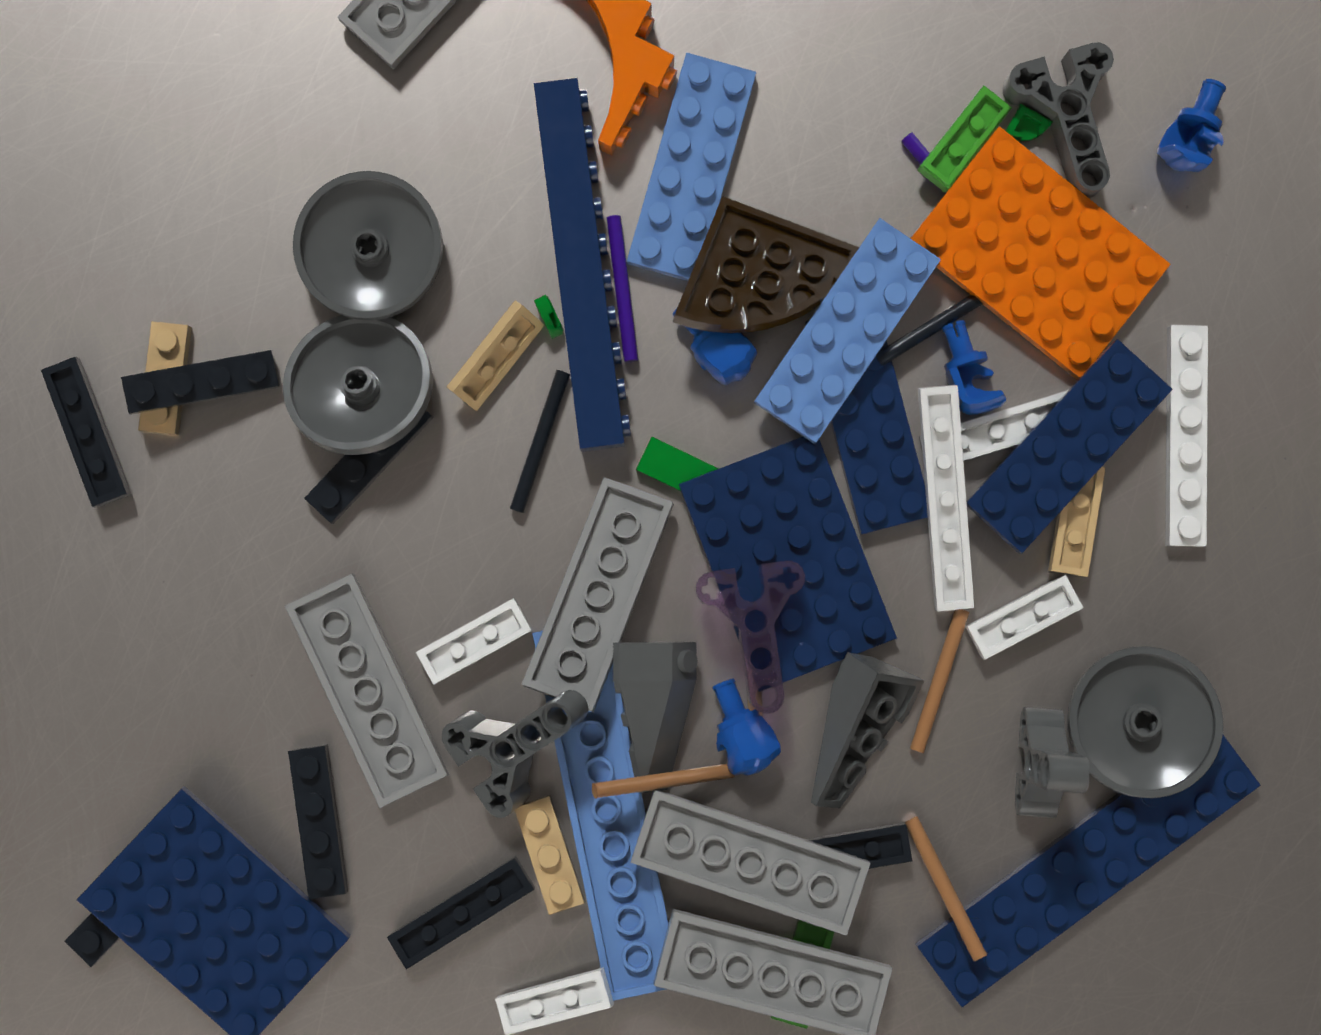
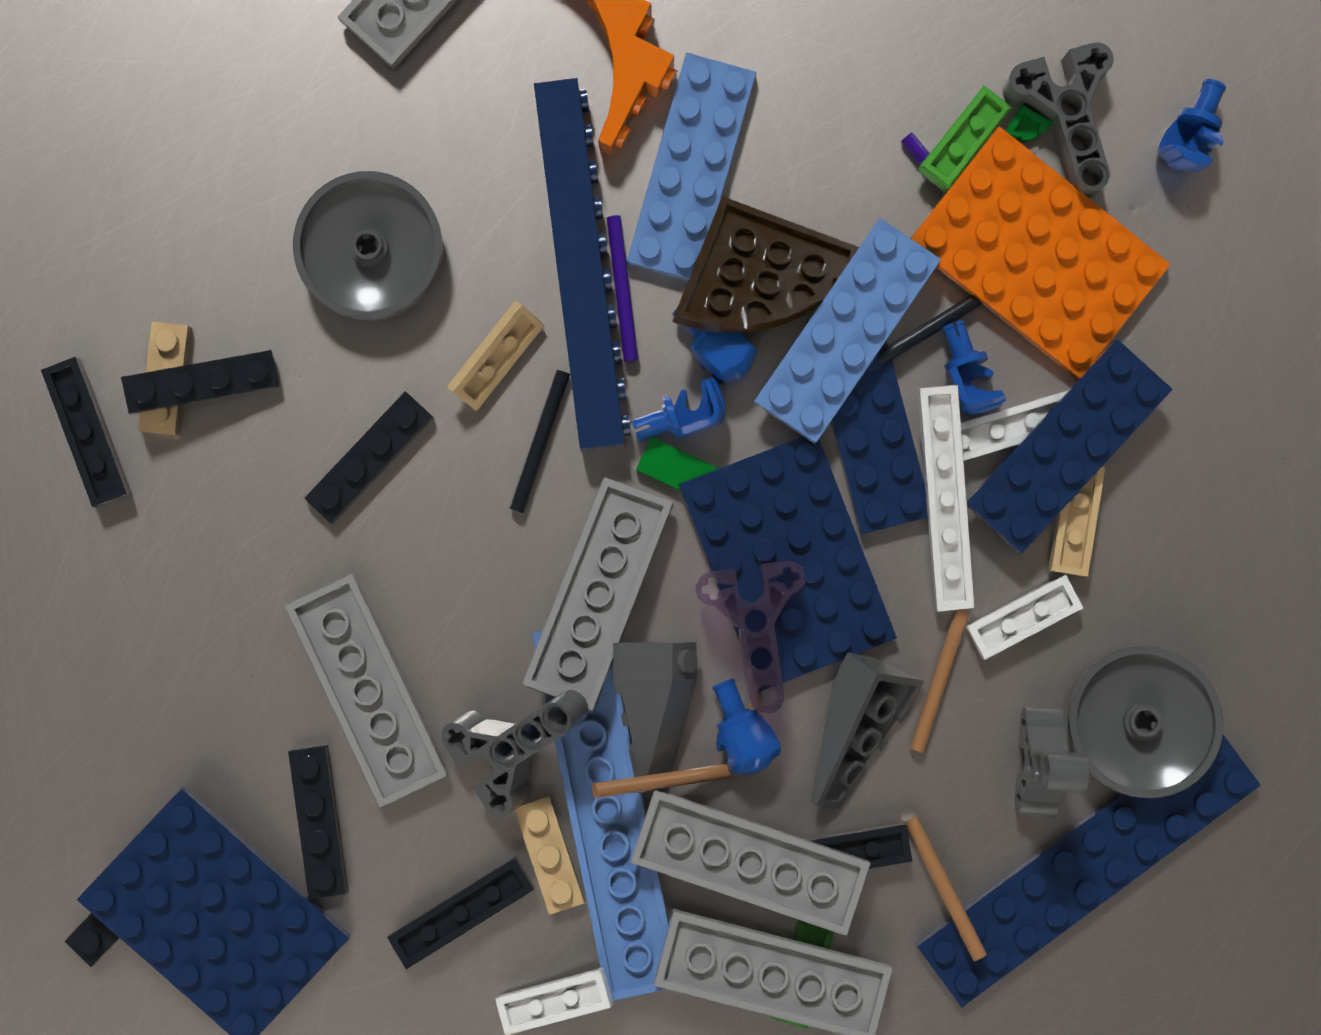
(357, 384): dark grey dish -> none
(474, 641): white plate -> none
(549, 316): green tile -> none
(681, 419): none -> blue piece
(1186, 436): white plate -> none

